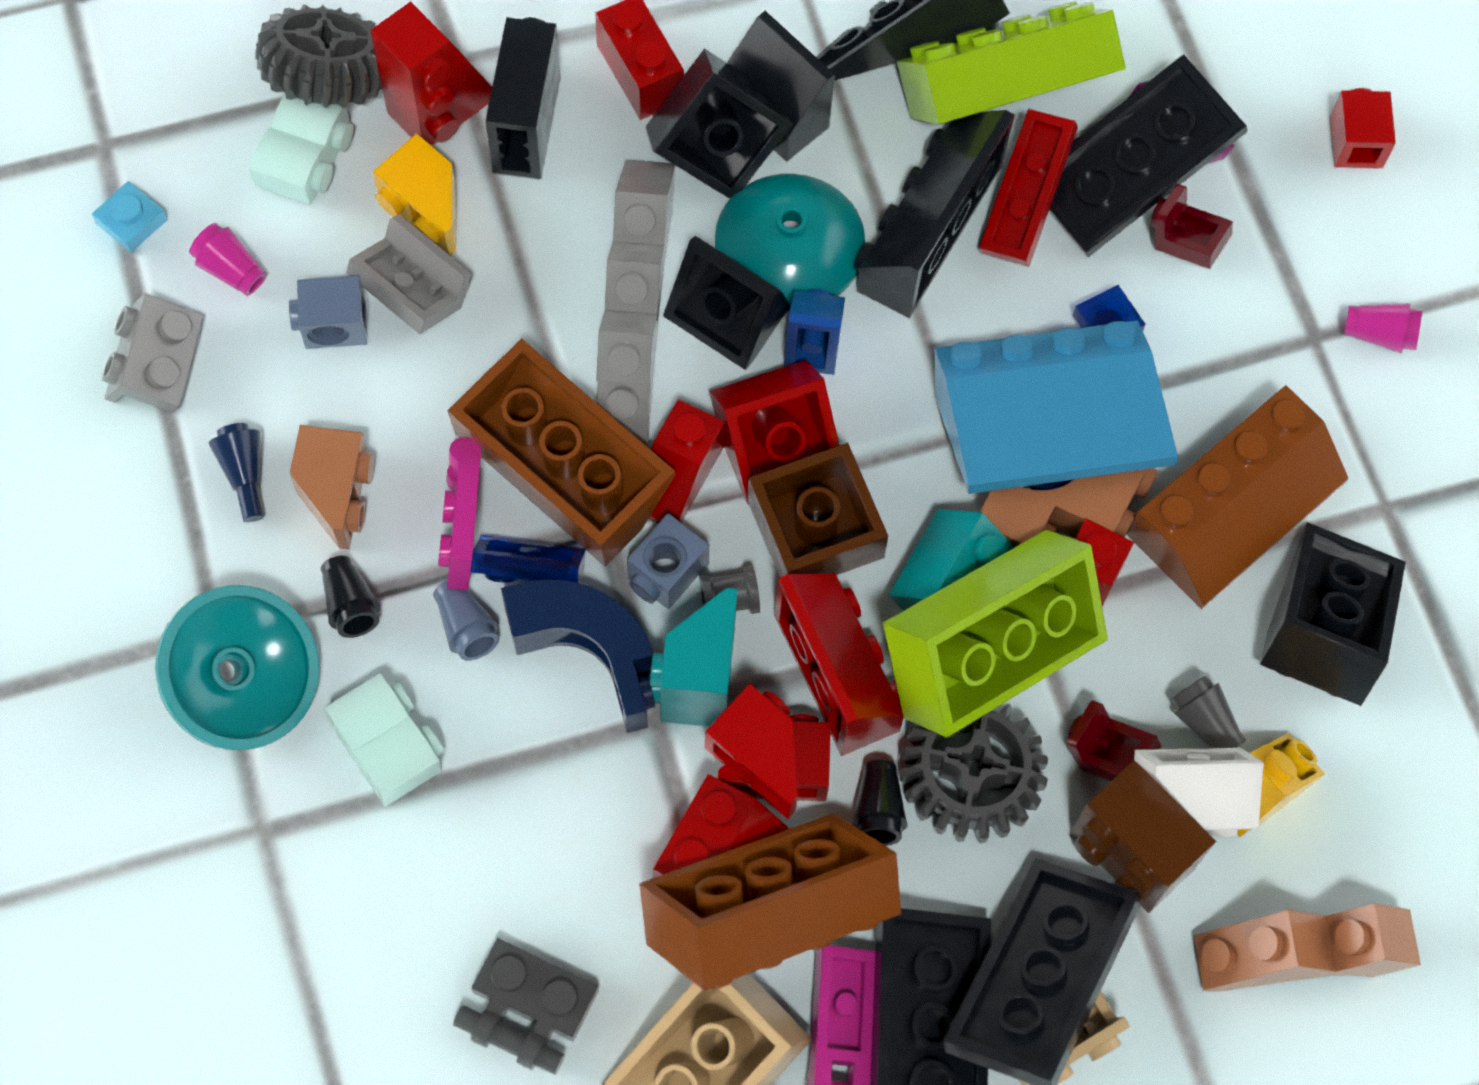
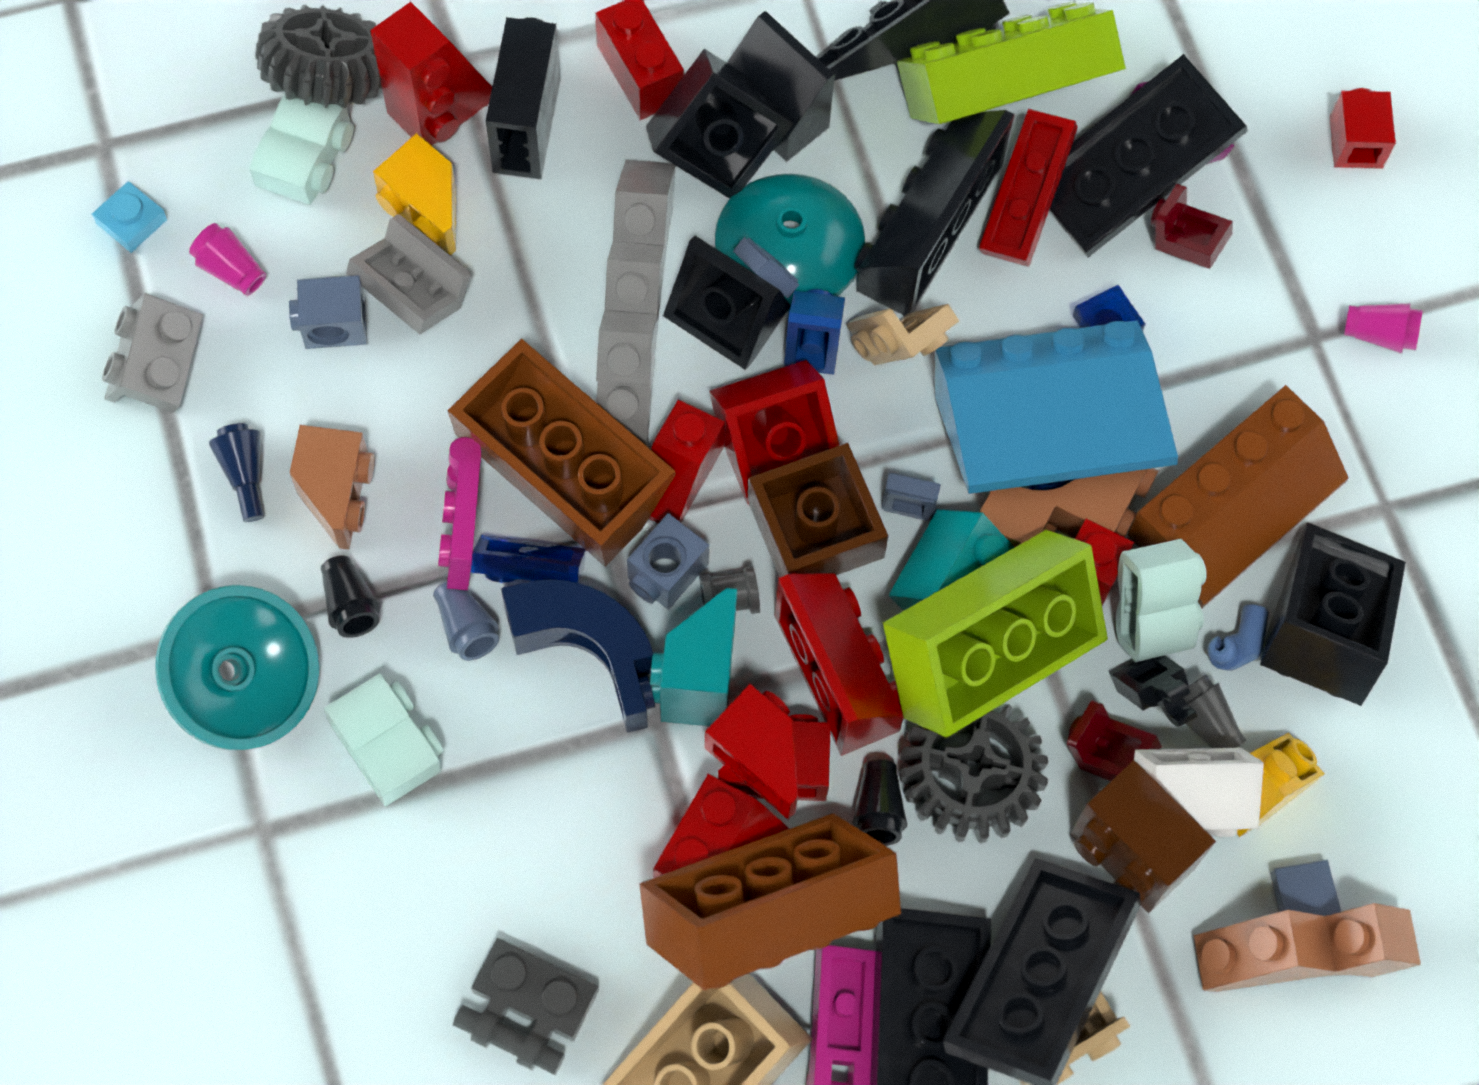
(766, 266): none -> sand blue tile
(886, 339): none -> tan bracket
(910, 496): none -> sand blue tile
(1155, 684): none -> black plate
(1159, 599): none -> light aqua brick
(1243, 646): none -> medium blue arm
(1306, 888): none -> sand blue tile

